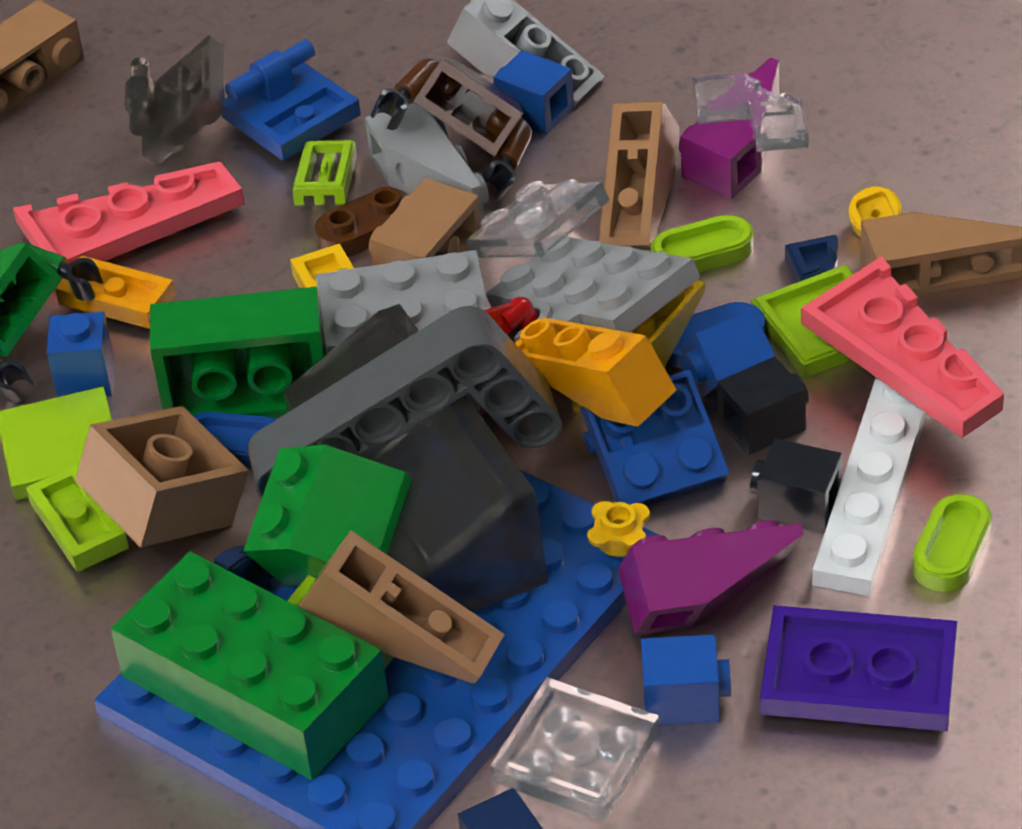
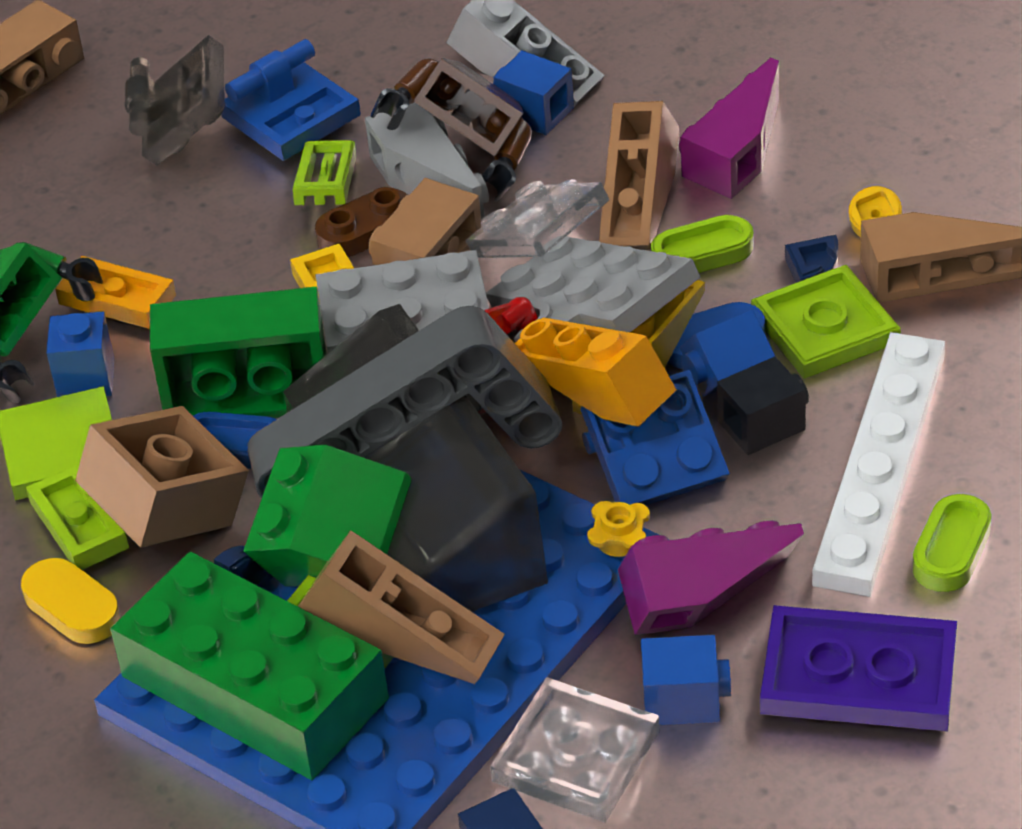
(70, 600): none -> yellow tile
(131, 213): coral wing -> none
(774, 119): clear tile -> none
(797, 484): black brick -> none
(896, 342): coral wing -> none

